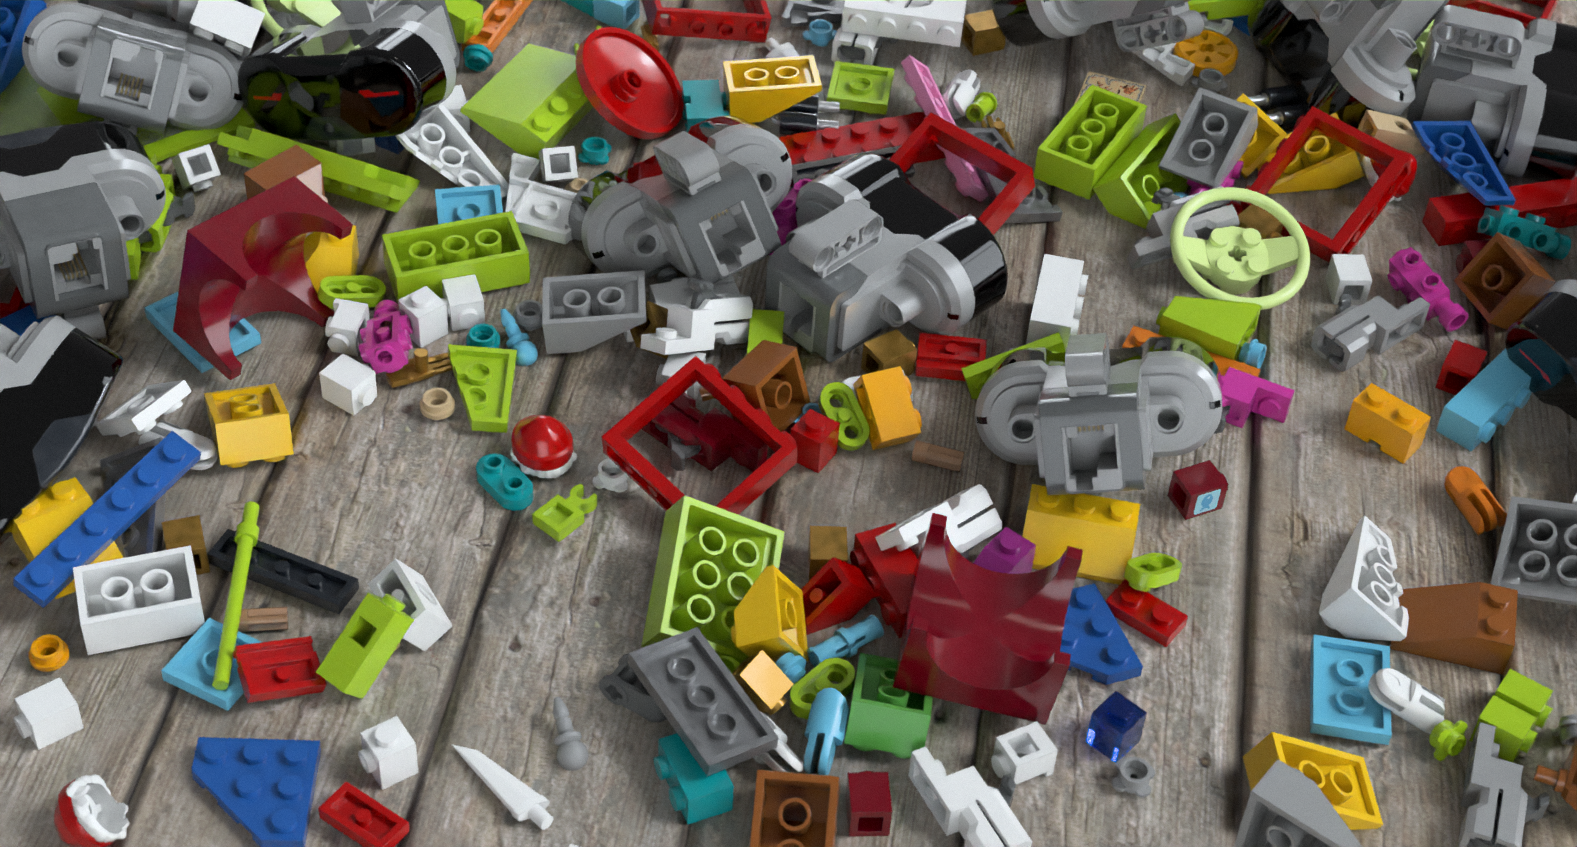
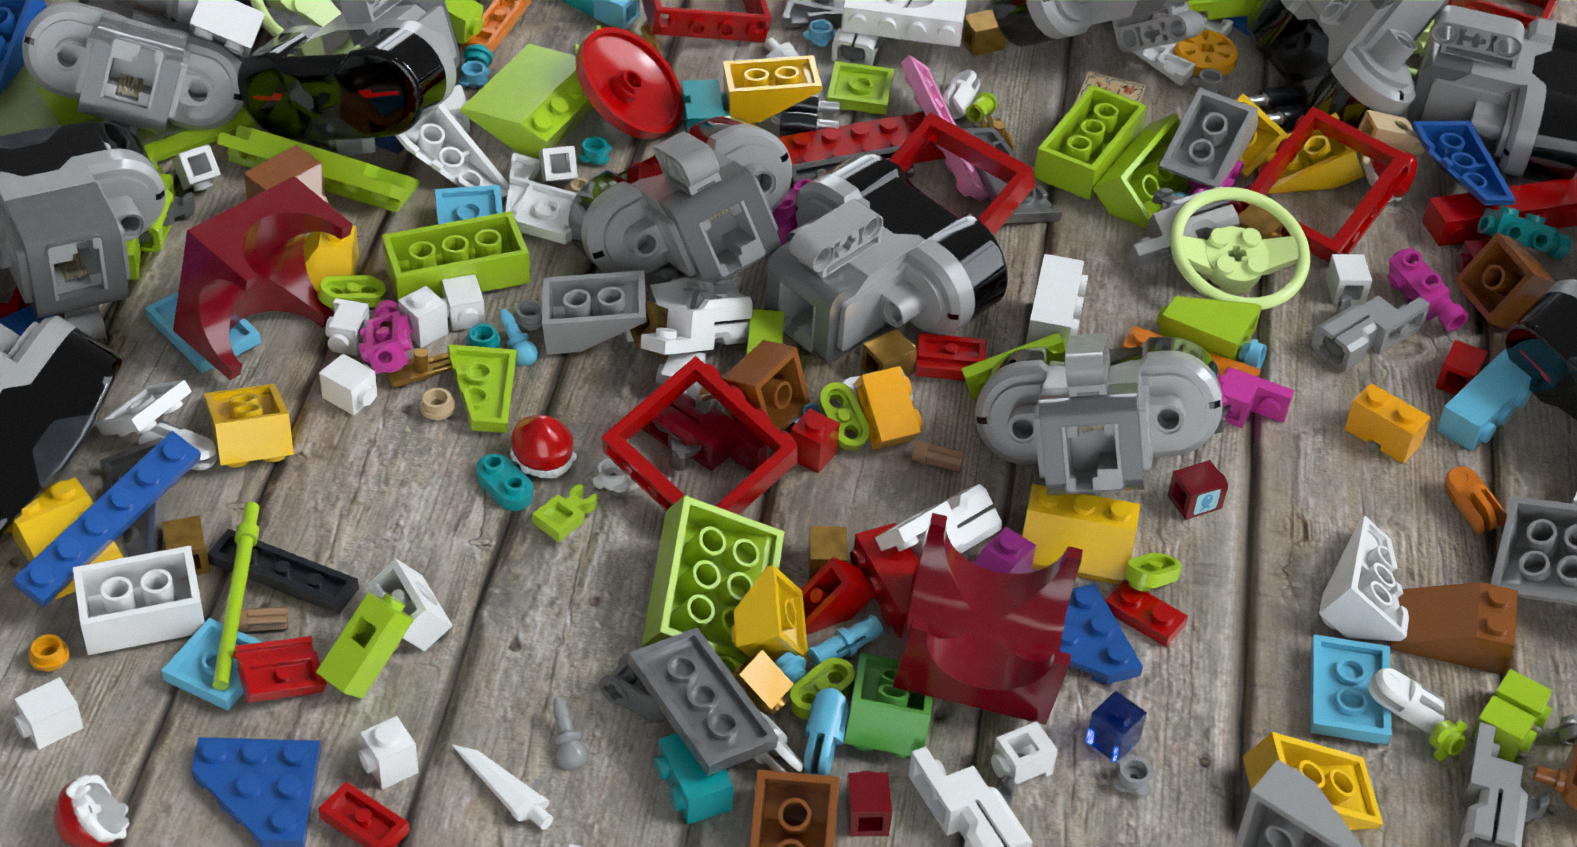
(474, 74): none -> medium azure plate

